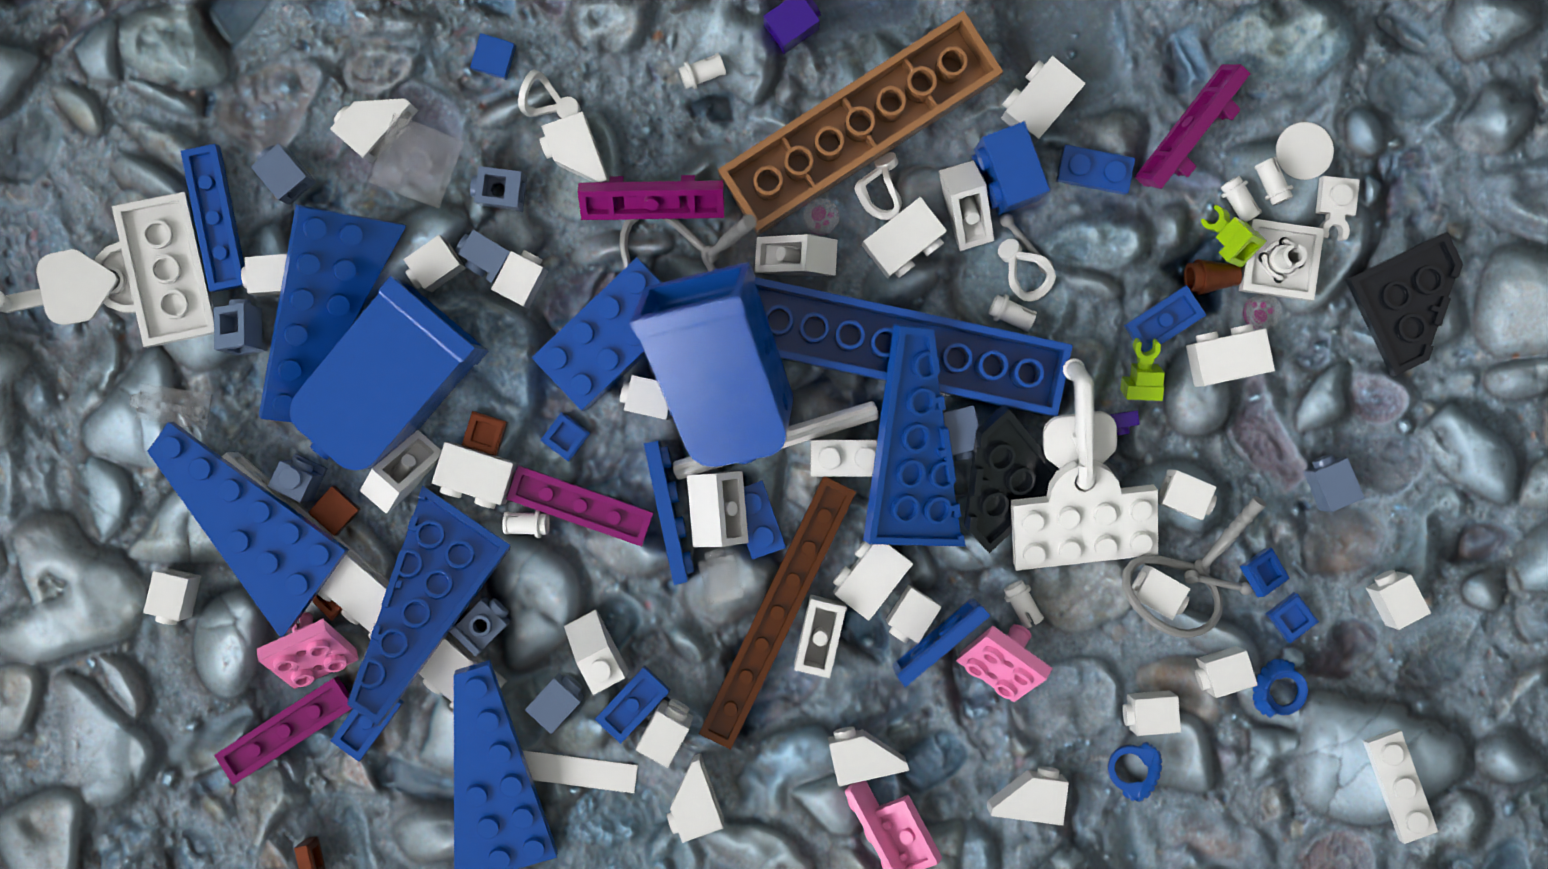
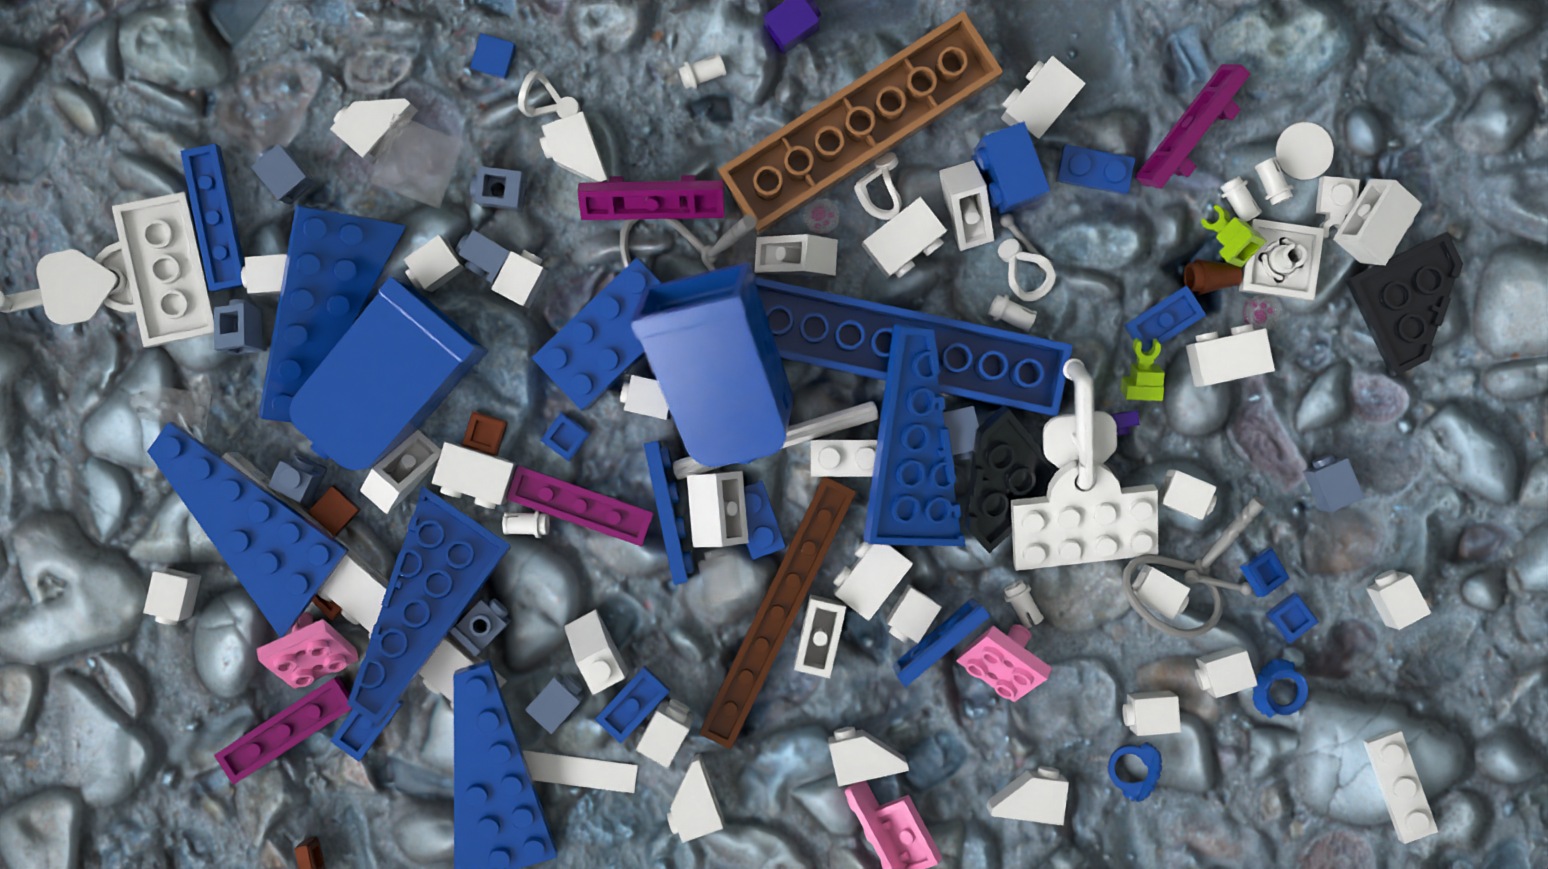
(1377, 221): none -> white brick

